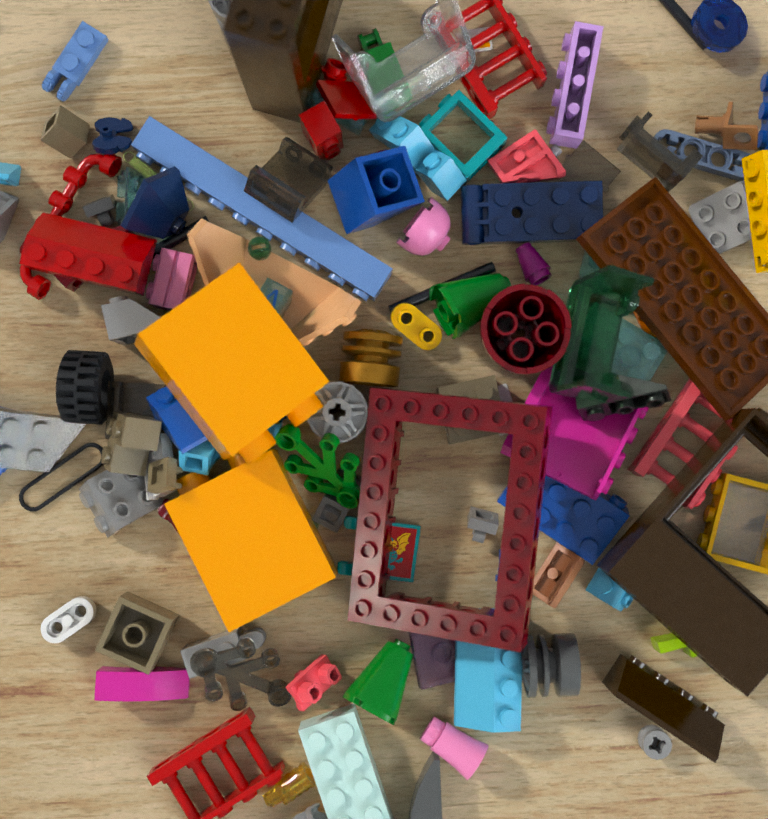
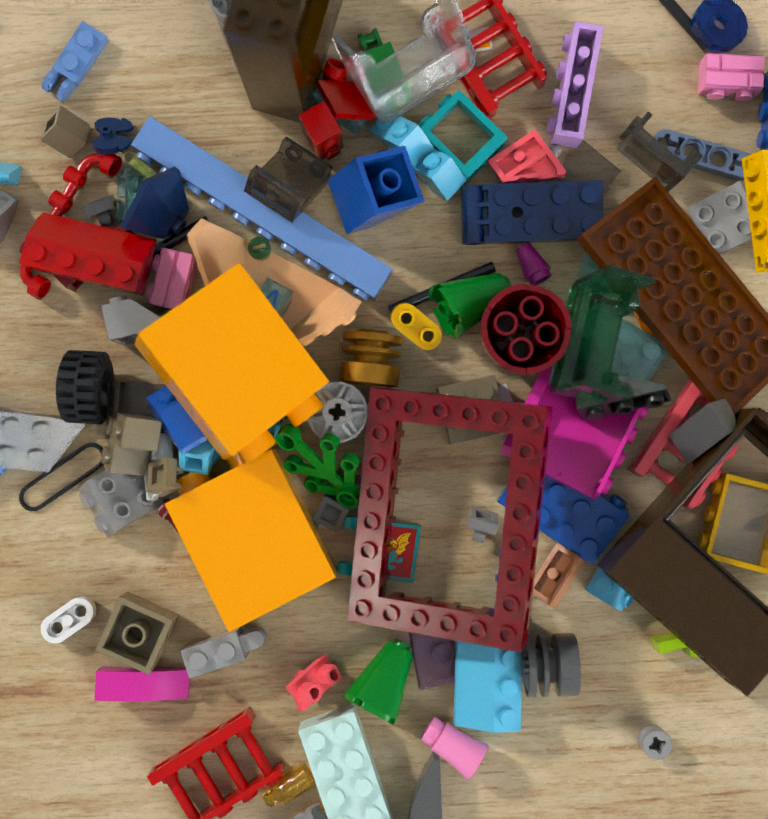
(208, 662): clear smoke plant -> none
(427, 230): bright pink cylinder -> none
(666, 706): dark brown slope -> none
(704, 430): none -> dark grey brick
(724, 126): medium nougat bracket -> none
(731, 76): none -> bright pink brick

